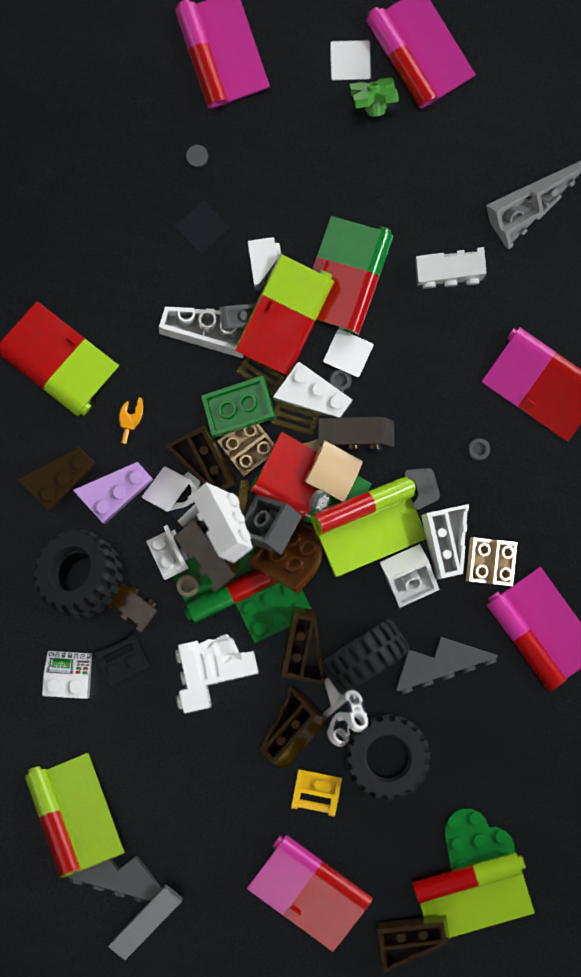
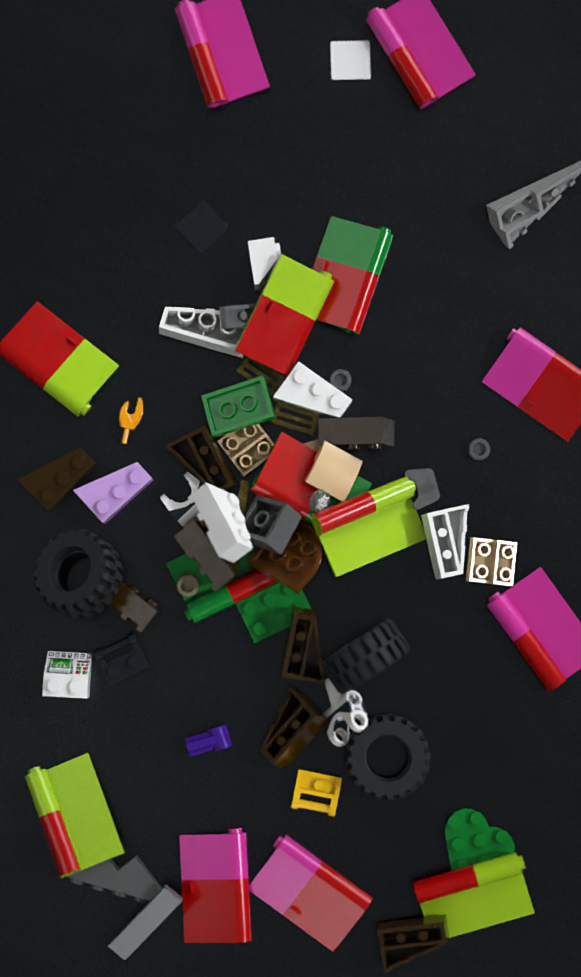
(166, 488): white sticker -> none
(167, 553): white bracket -> none
(197, 156): dark grey tile -> none
(209, 664): white brick -> none
(214, 739): none -> dark purple piece
(215, 887): none -> door
(348, 352): white sticker -> none
(374, 95): bright green plant -> none
(409, 575): white slope -> none
(447, 659): dark grey slope -> none
(450, 268): white wedge -> none

